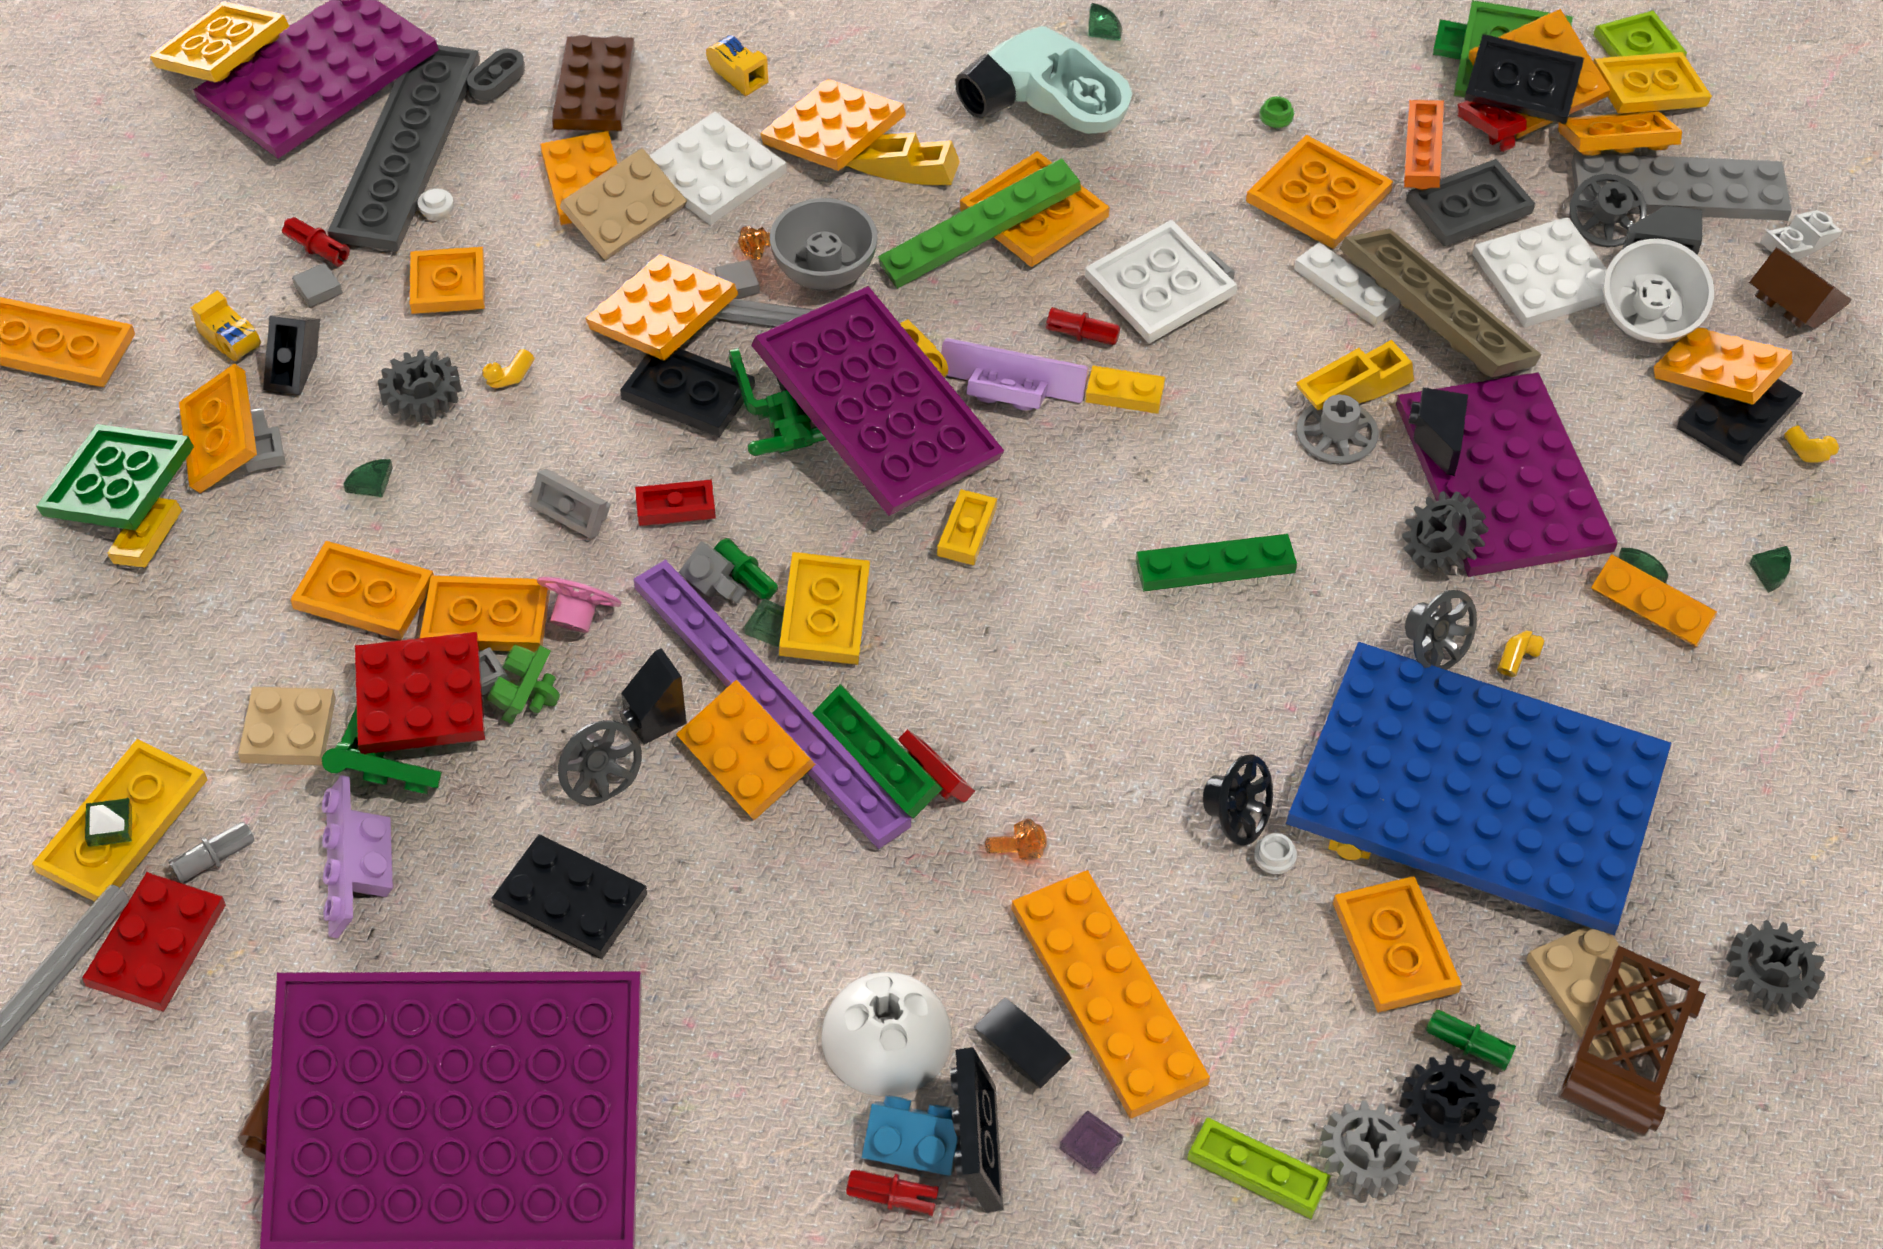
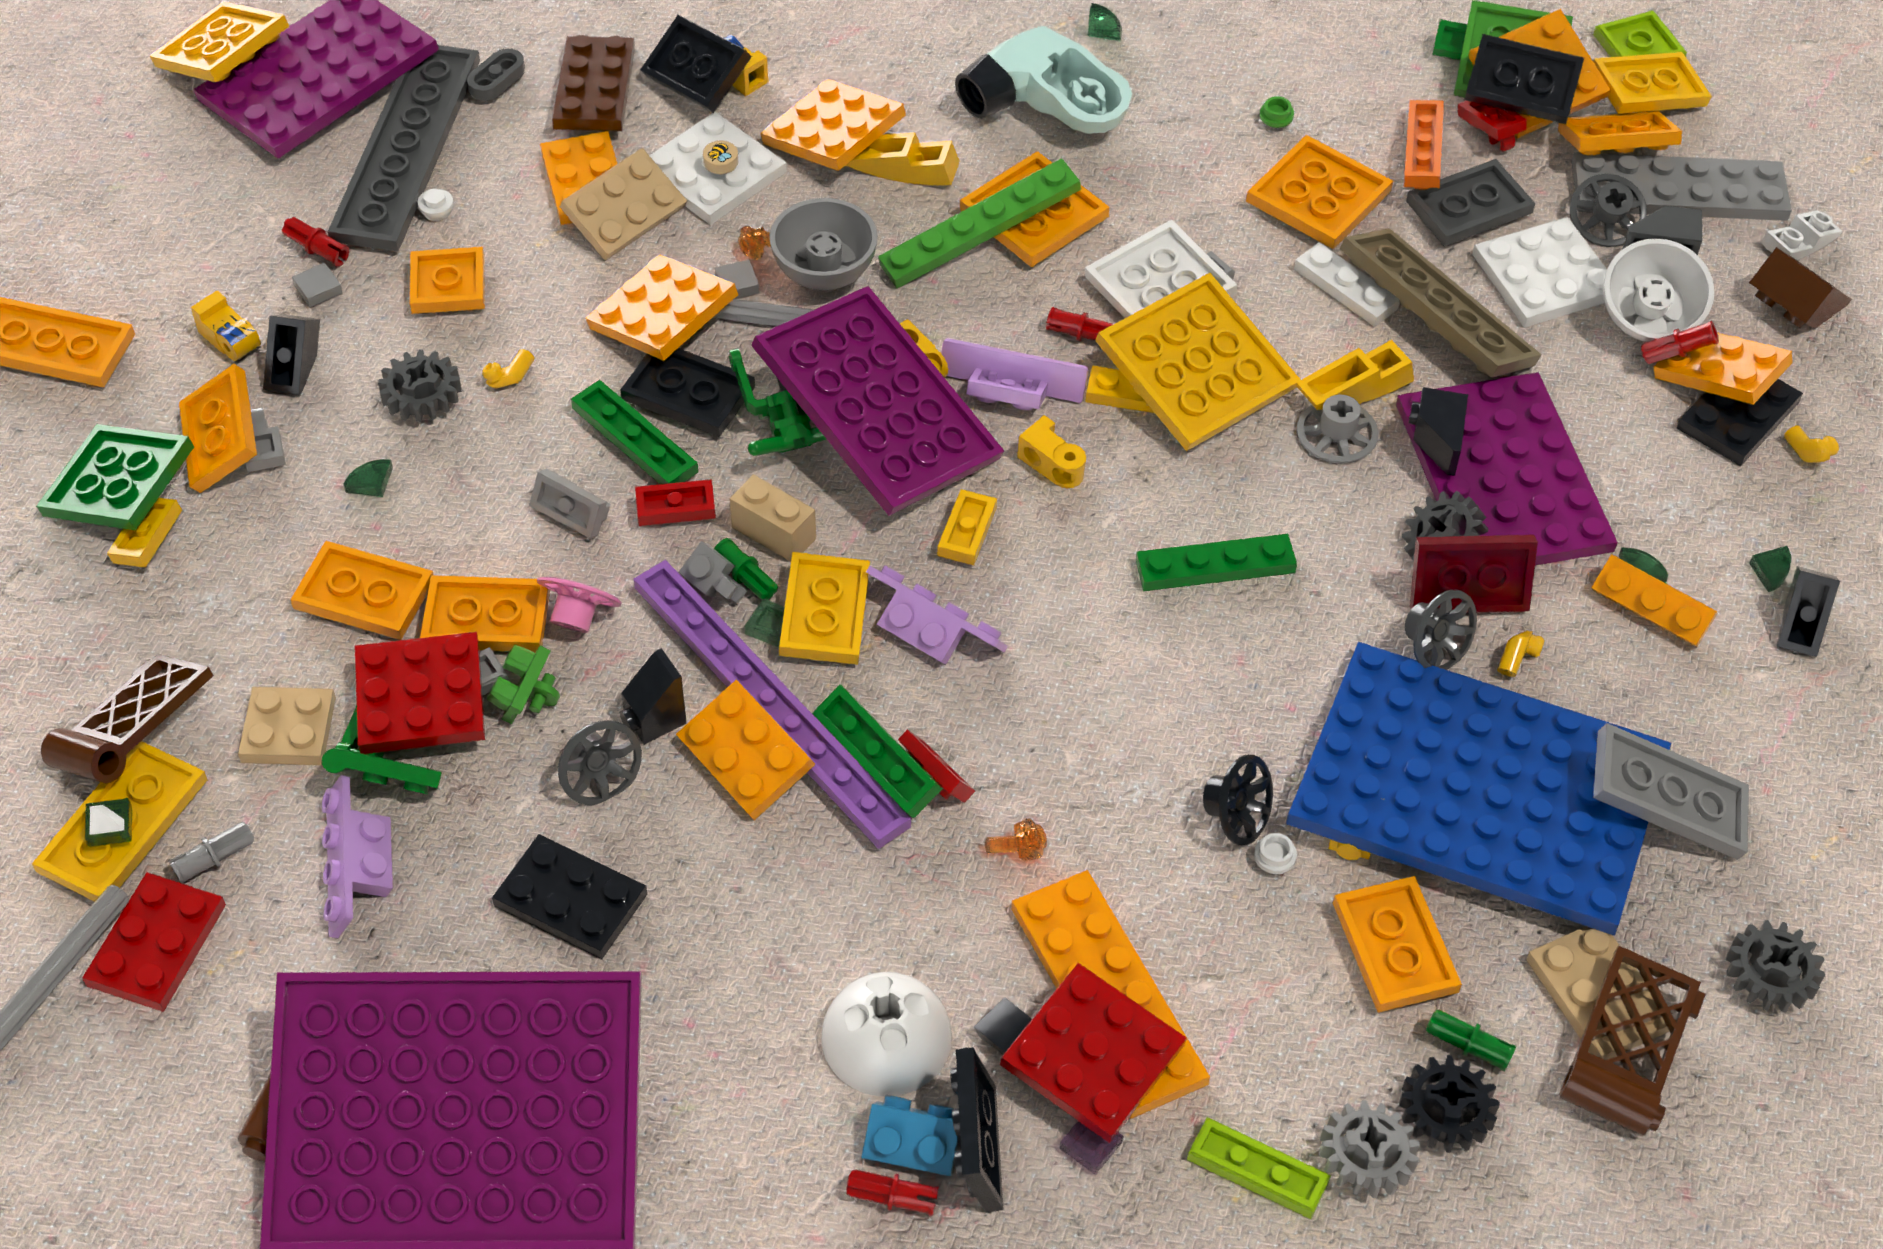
(99, 751): none -> reddish brown piece
(634, 434): none -> green plate
(695, 63): none -> black plate
(720, 157): none -> tan tile
(772, 517): none -> tan brick
(924, 623): none -> lavender bracket
(1051, 454): none -> yellow leg
(1093, 1052): none -> red plate
(1197, 361): none -> yellow plate
(1489, 569): none -> dark red plate
(1671, 791): none -> light grey plate
(1680, 343): none -> red axle
(1807, 611): none -> black slope

